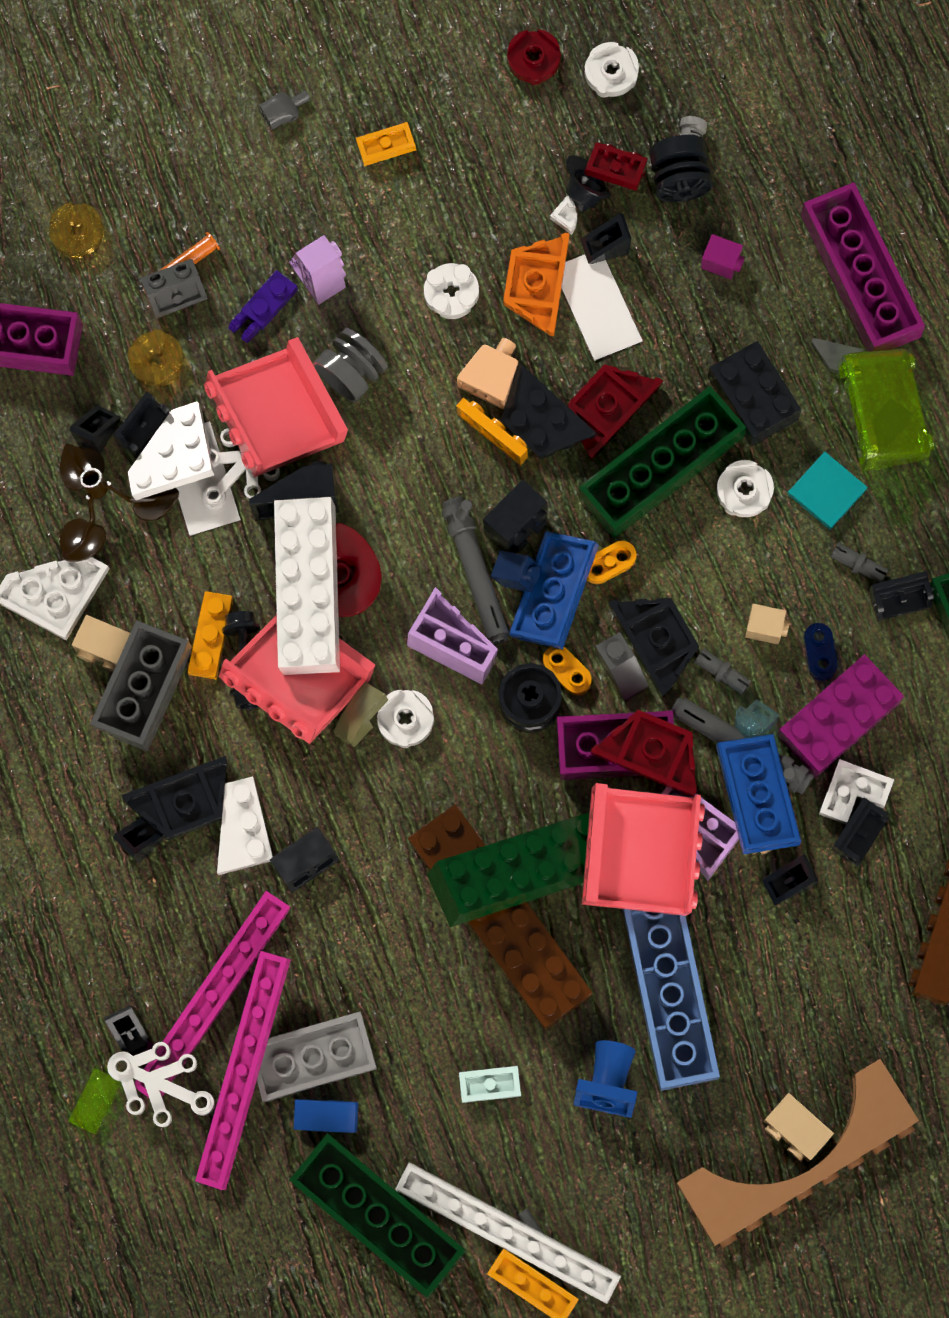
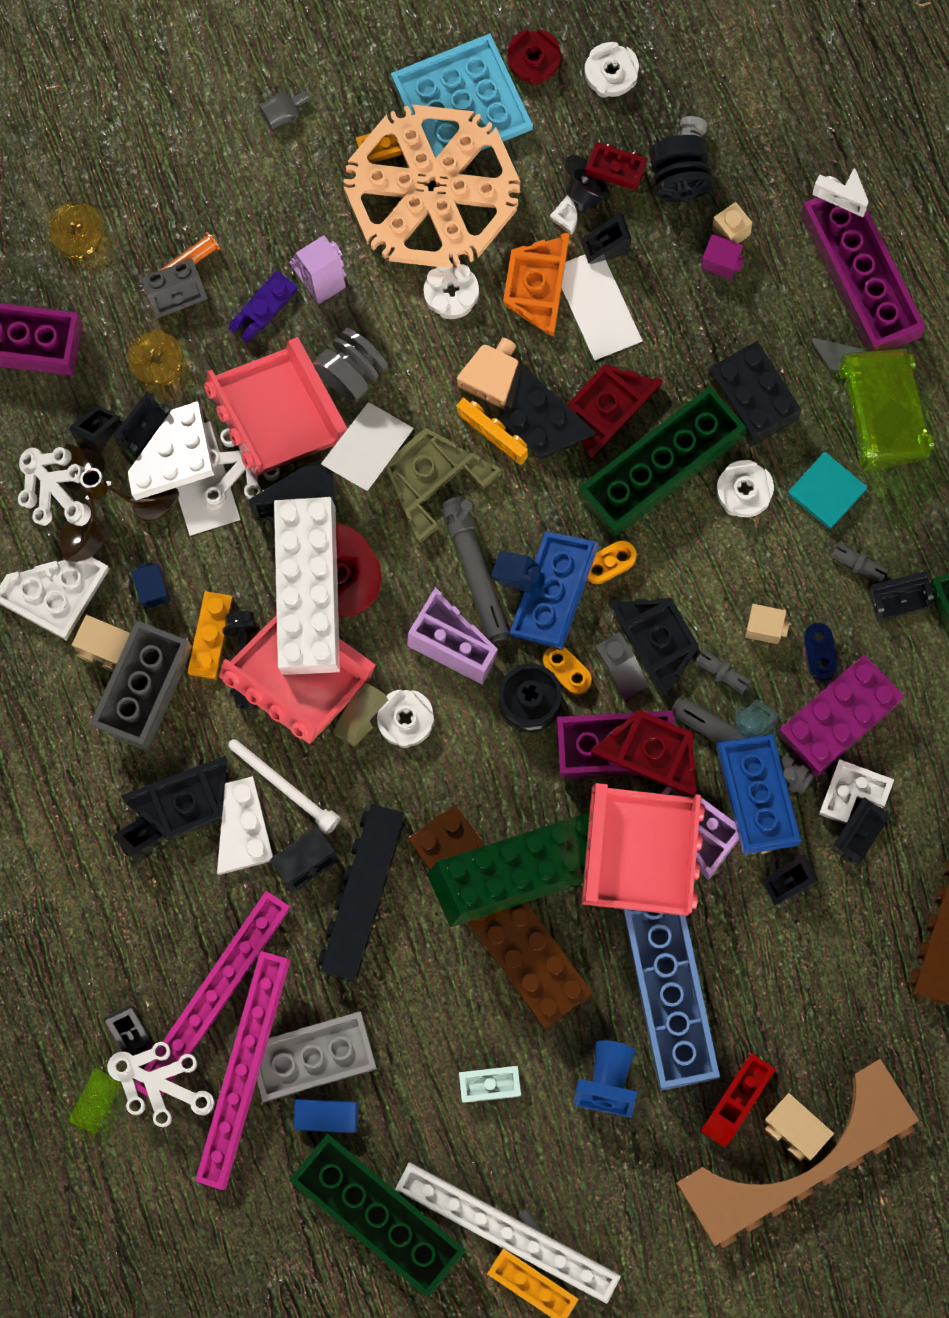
(33, 464): none -> white plant
(150, 585): none -> dark blue brick
(325, 819): none -> white piece
(362, 894): none -> black brick
(367, 446): none -> white sticker
(427, 466): none -> olive wing
(440, 203): none -> light nougat plate
(468, 80): none -> medium azure plate
(516, 518): black brick -> none
(732, 224): none -> tan brick
(738, 1100): none -> red slope
(845, 196): none -> white slope

